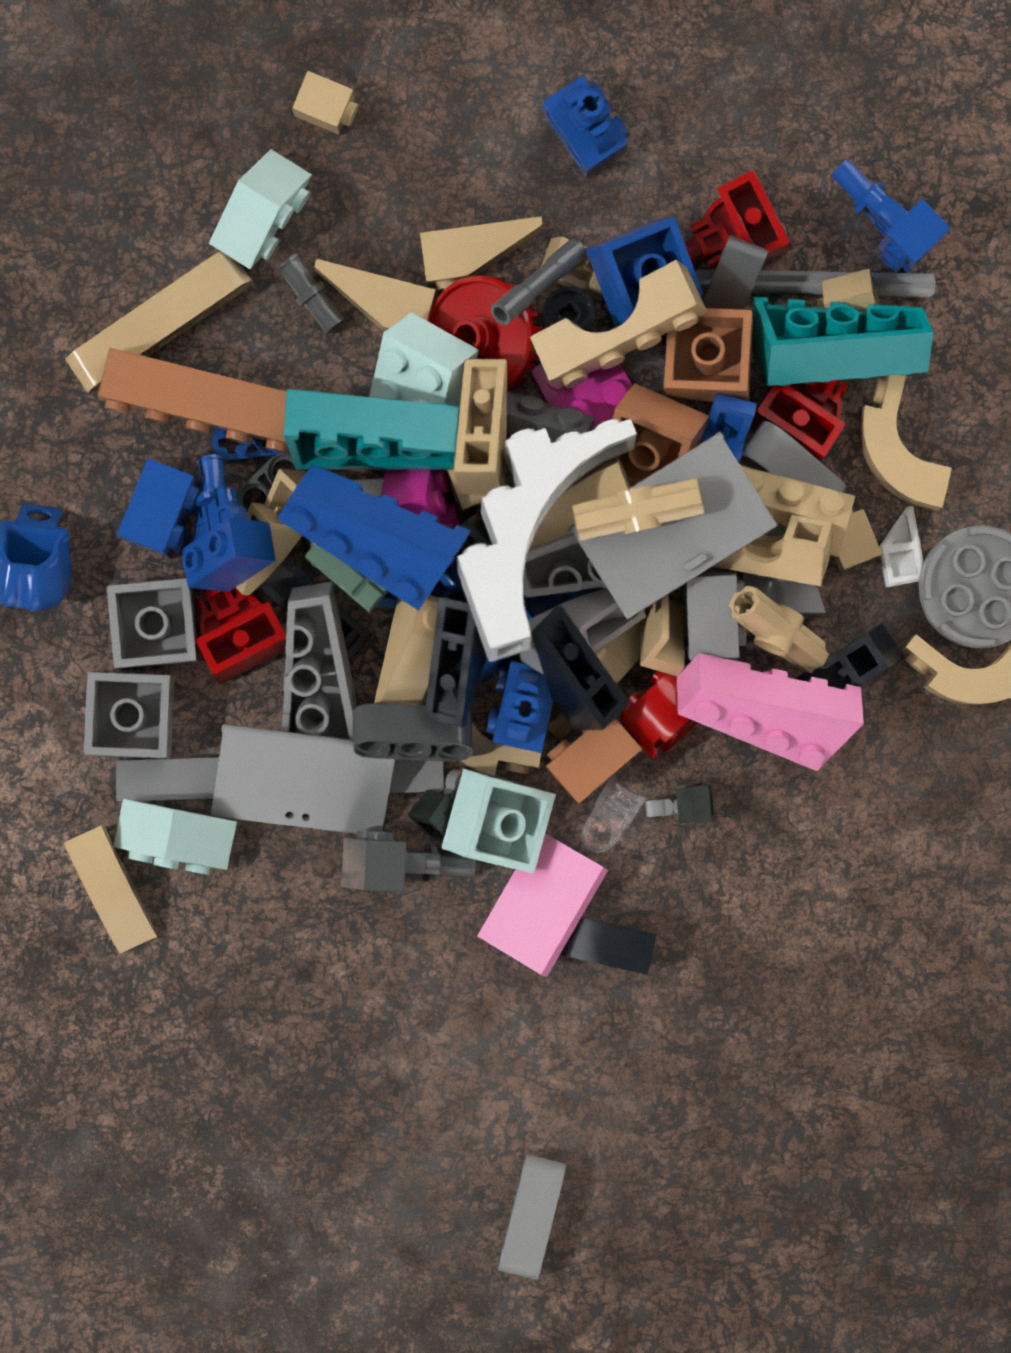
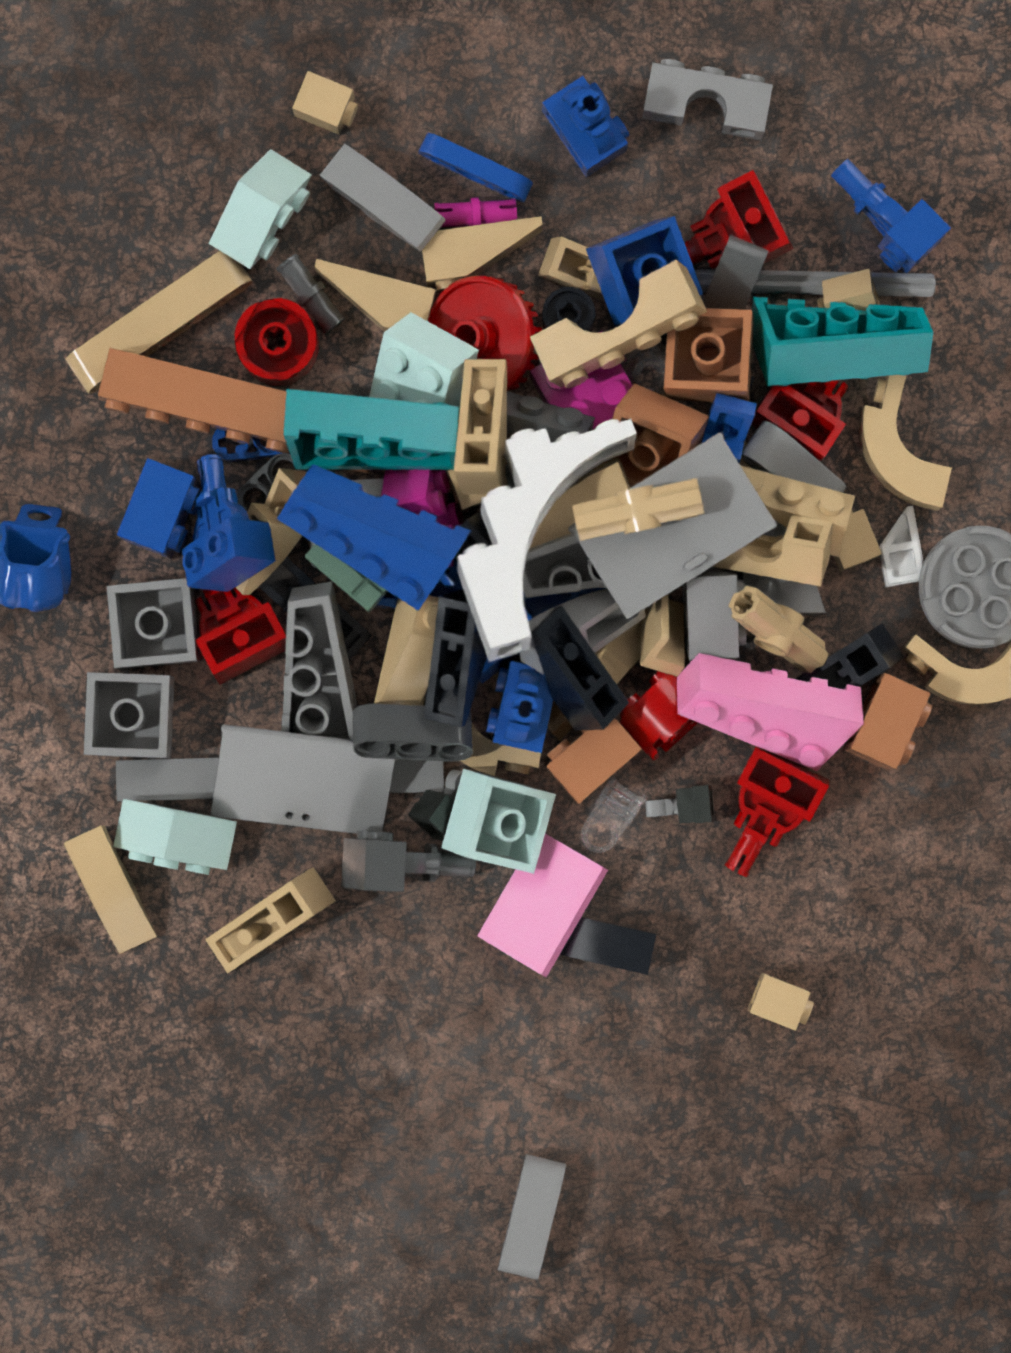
(270, 919): none -> tan slope
(274, 318): none -> red brick
(382, 197): none -> light grey slope
(475, 167): none -> blue beam
(476, 212): none -> dark pink pin
(522, 295): dark grey piece -> none
(742, 99): none -> light grey arch
(775, 796): none -> red brick
(780, 1002): none -> tan brick
(889, 718): none -> nougat brick

